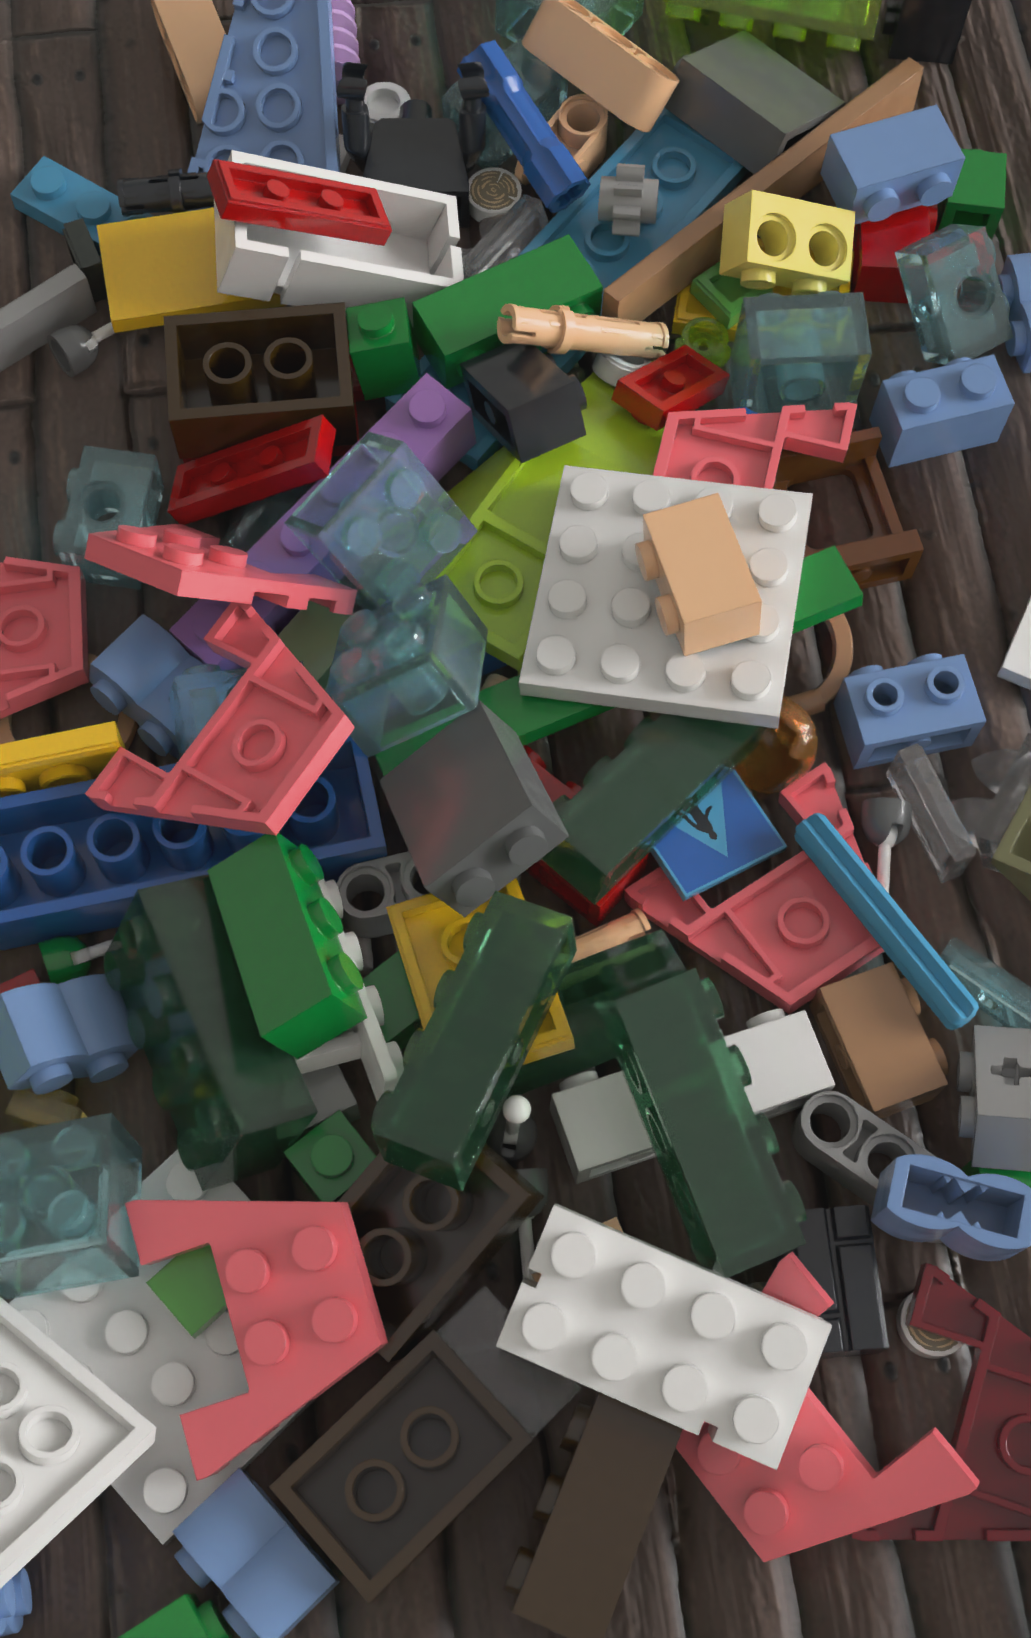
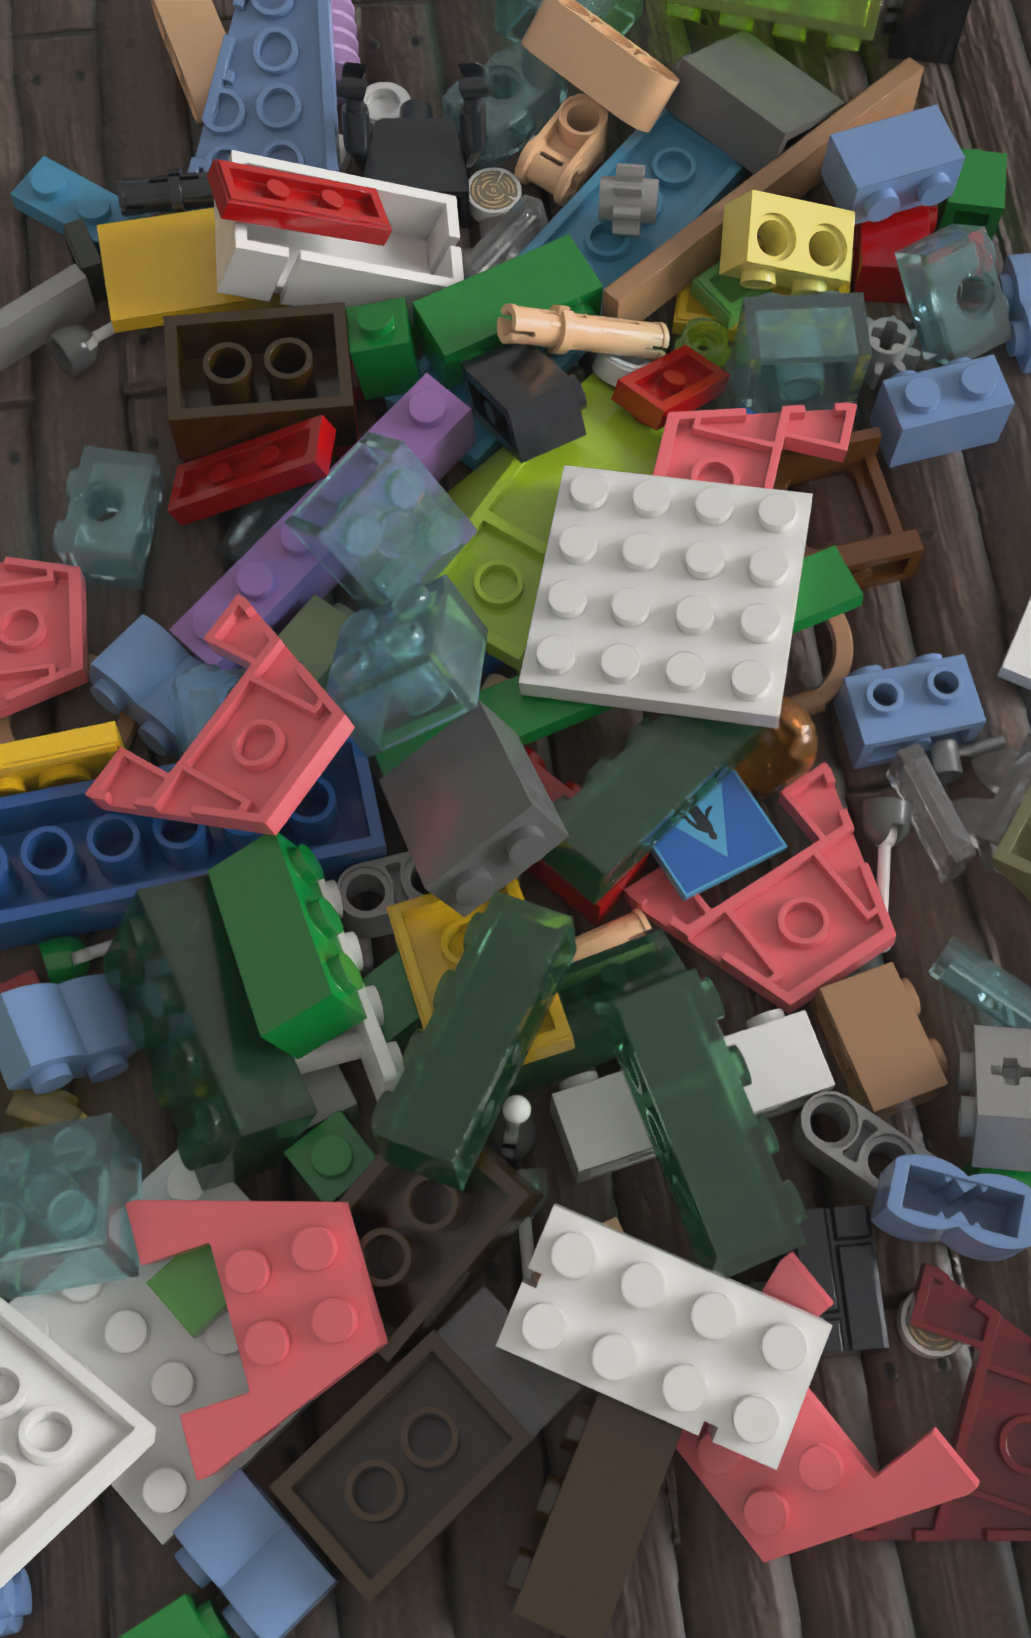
(198, 567): coral wing -> none
(543, 157): blue axle -> none
(700, 575): light nougat brick -> none
(886, 922): dark azure axle -> none
(890, 349): none -> light grey gear
(948, 755): none -> flat silver hand

